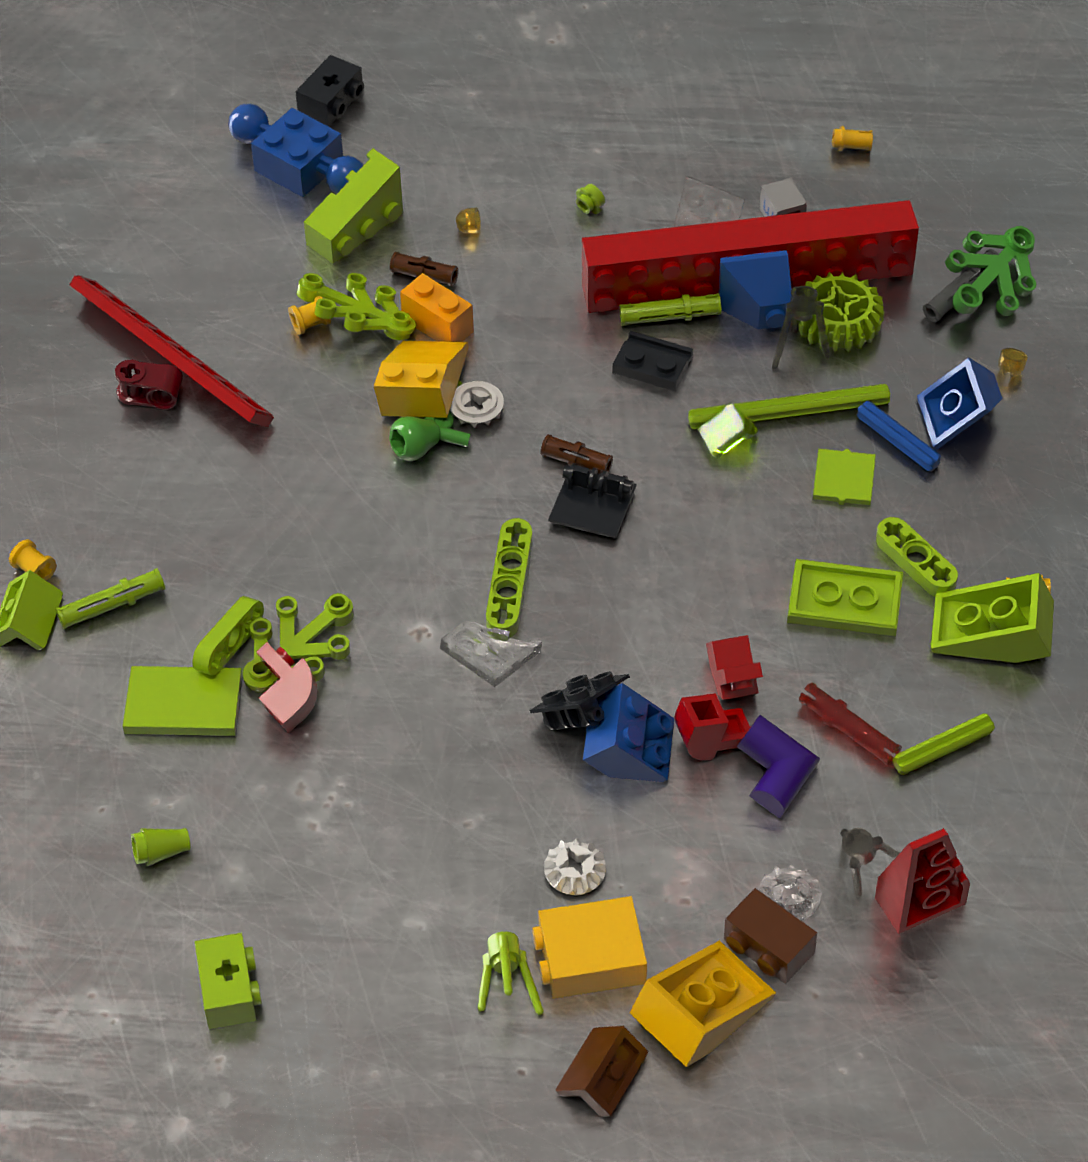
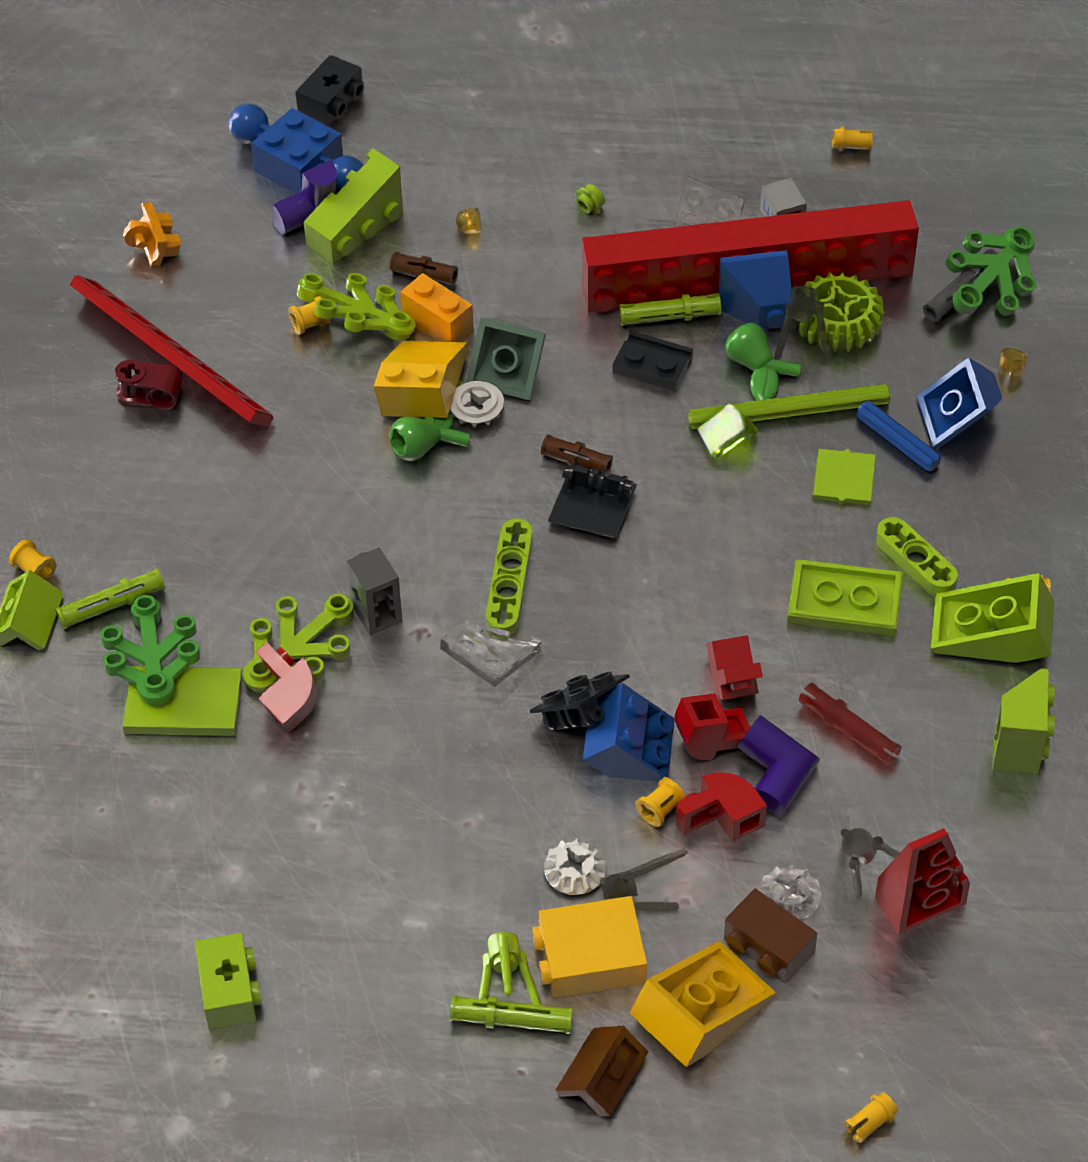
(153, 235): none -> light orange hips
(155, 685): none -> bright green plant
(158, 844): lime cone -> none
(227, 636): lime beam -> none
(316, 186): none -> dark purple brick
(374, 591): none -> dark grey brick
(505, 1013): none -> lime pin
(506, 356): none -> sand green slope
(623, 883): none -> clear smoke plant
(660, 802): none -> yellow bush
(724, 799): none -> red brick
(750, 348): none -> bright green piece
(873, 1115): none -> yellow pin
(943, 744): lime axle -> none
(1025, 725): none -> lime slope

